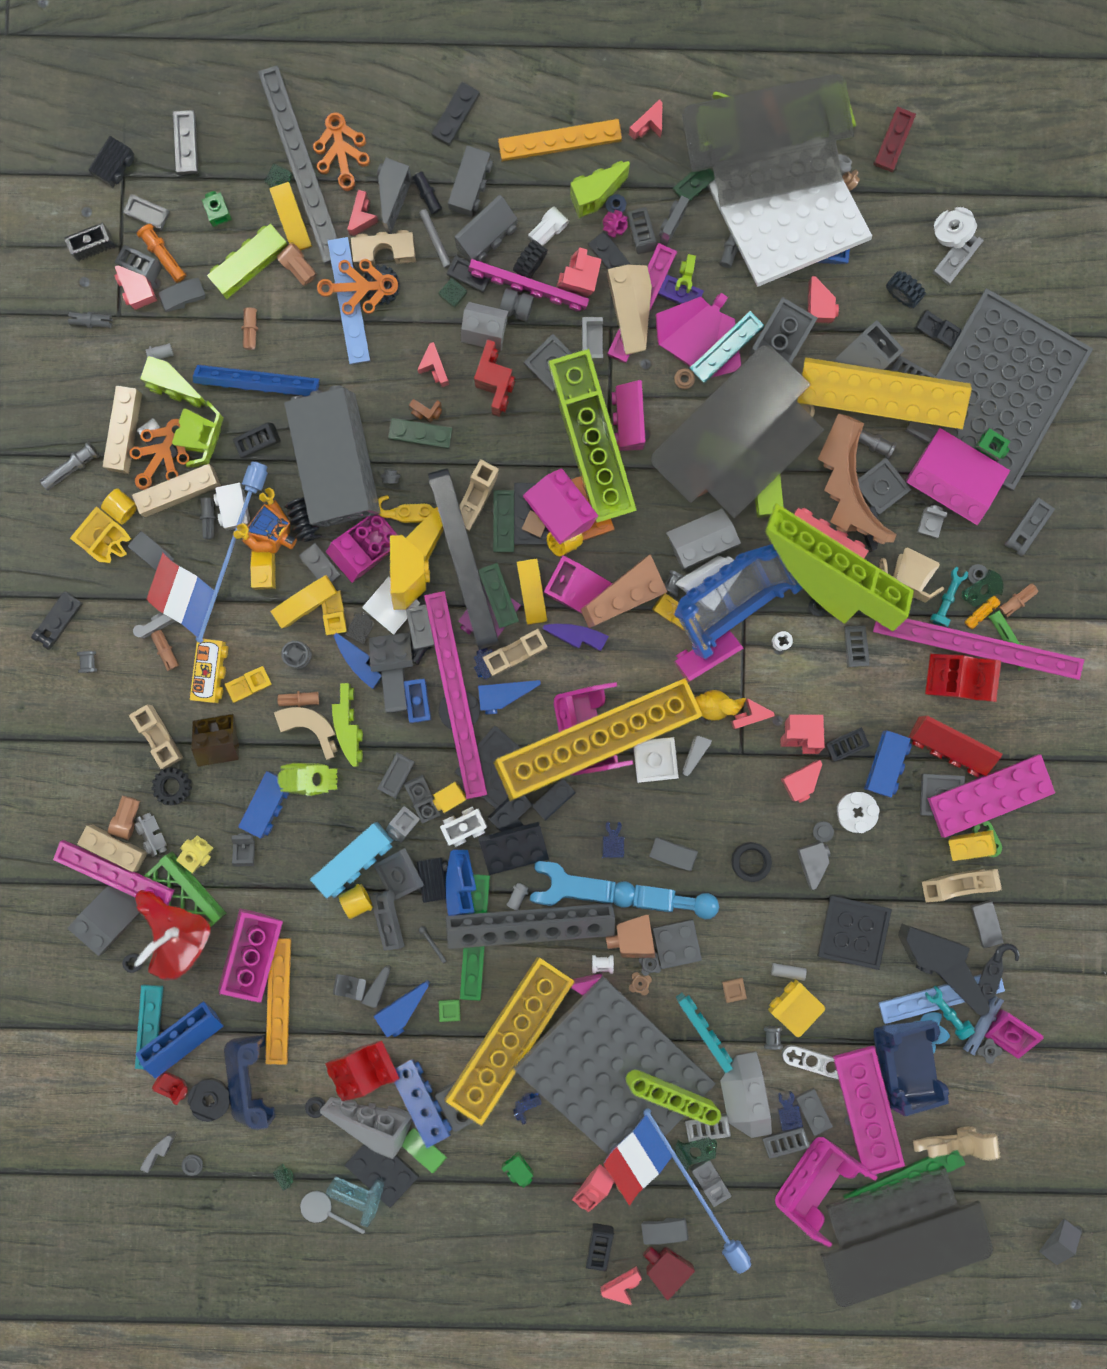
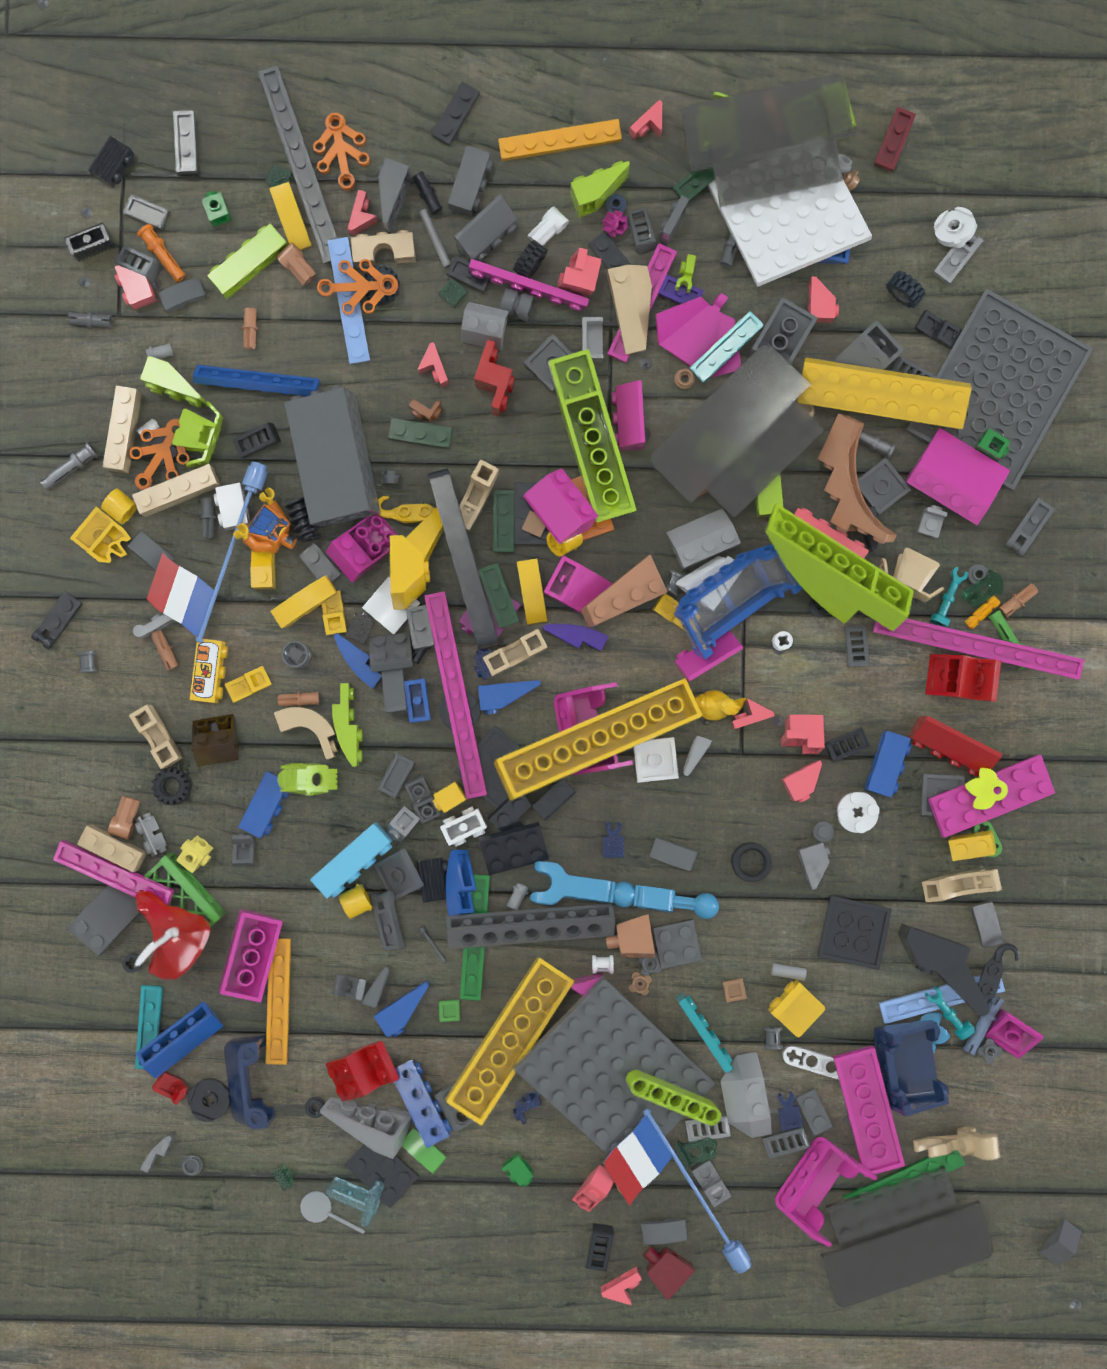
(983, 789): none -> neon yellow plate

